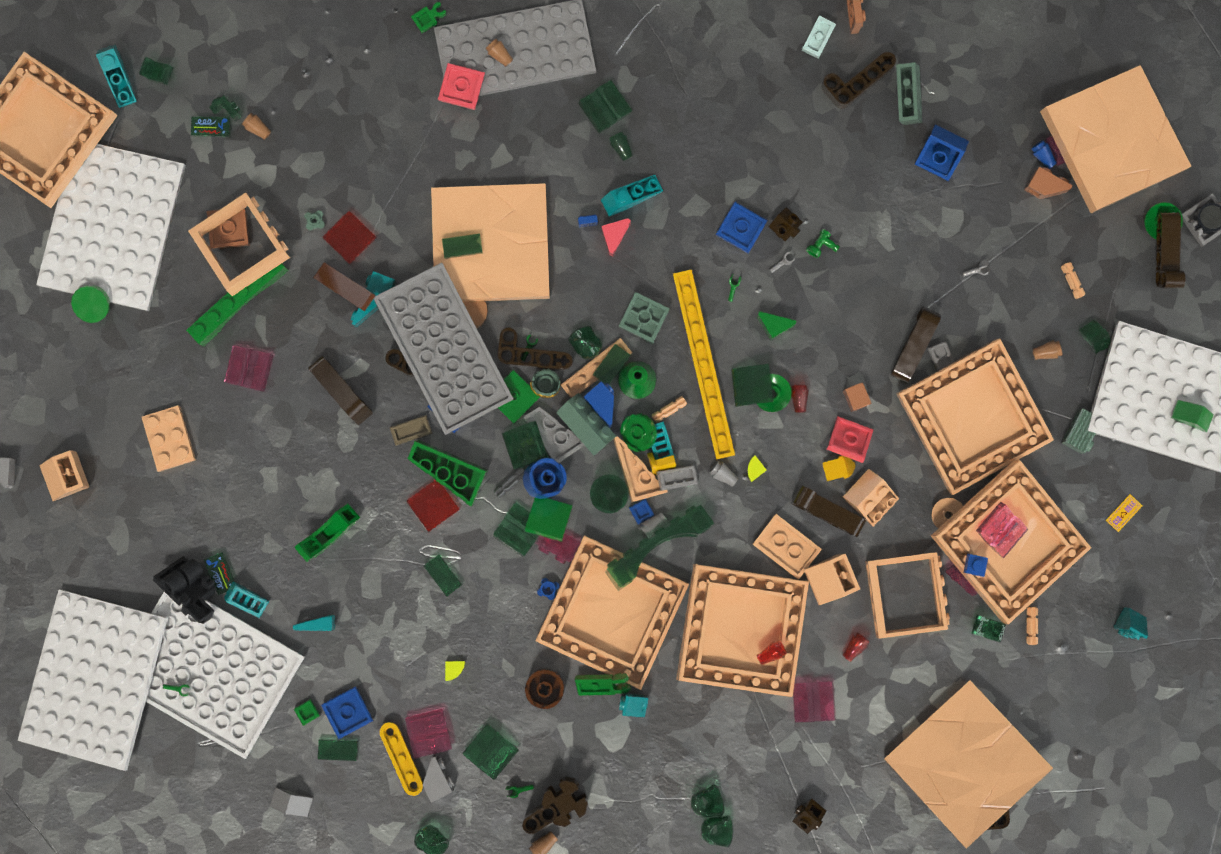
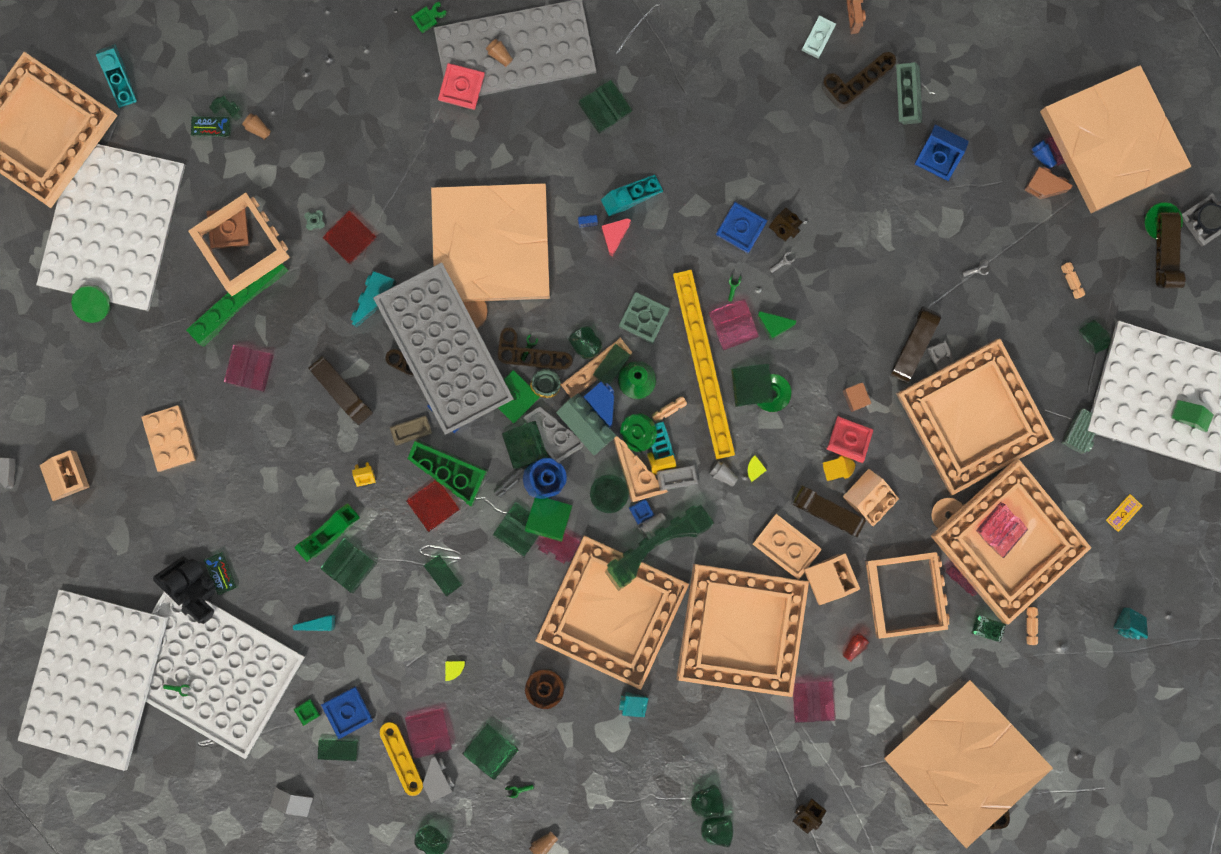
(155, 71): clear green bracket -> none
(249, 594): teal slope -> none
(344, 286): reddish brown tile -> none
(348, 566): none -> clear green slope
(364, 475): none -> yellow tile
(462, 246): clear green tile -> none
(553, 587): blue plate -> none
(561, 804): dark brown connector -> none
(602, 684): green hinge -> none
(621, 145): clear green cone -> none
(733, 324): none -> clear pink slope
(772, 652): clear red cone -> none
(799, 397): clear red cone -> none
(814, 250): green piece -> none
(975, 565): blue plate -> none
(1048, 351): medium nougat cone -> none

